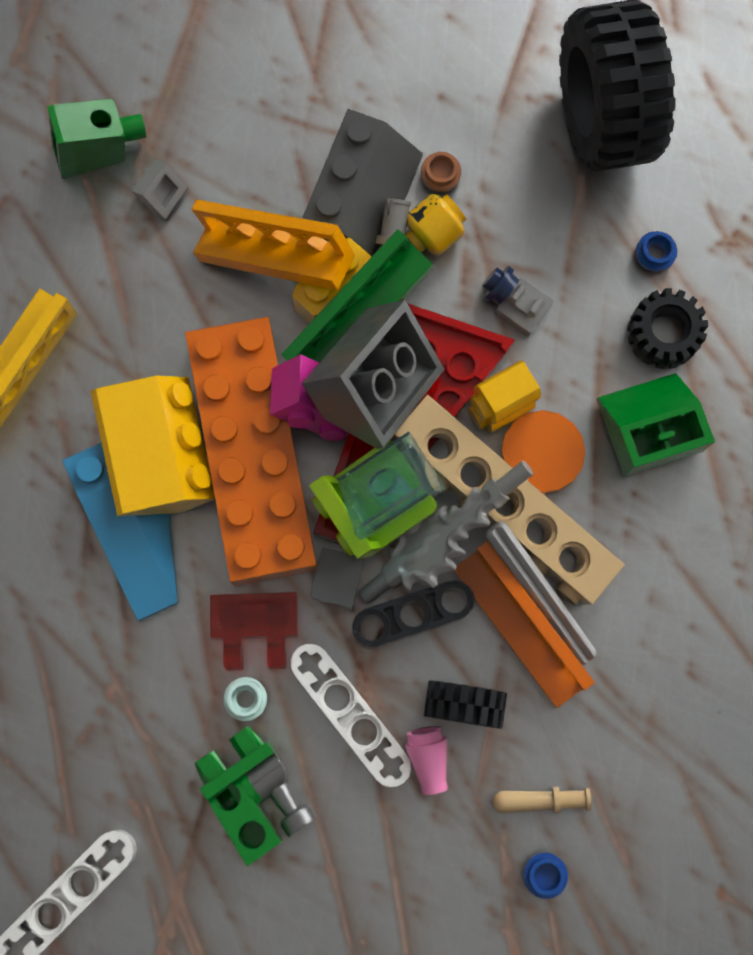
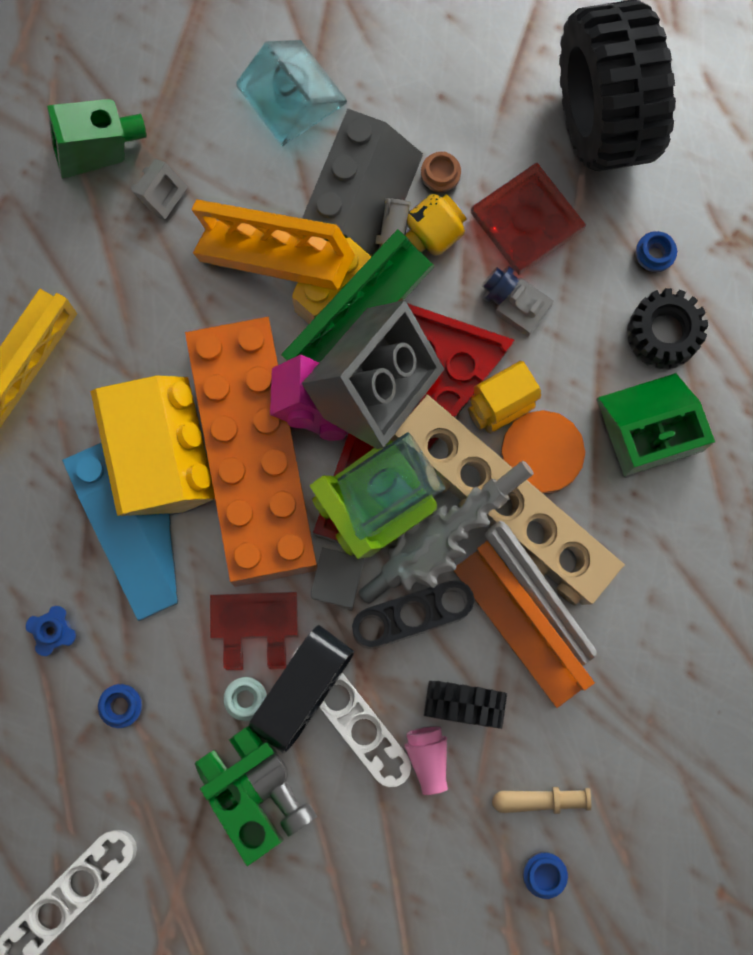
(63, 633): none -> blue plate
(107, 701): none -> blue plate
(289, 89): none -> clear light blue slope
(301, 688): none -> black beam
(527, 218): none -> clear red plate

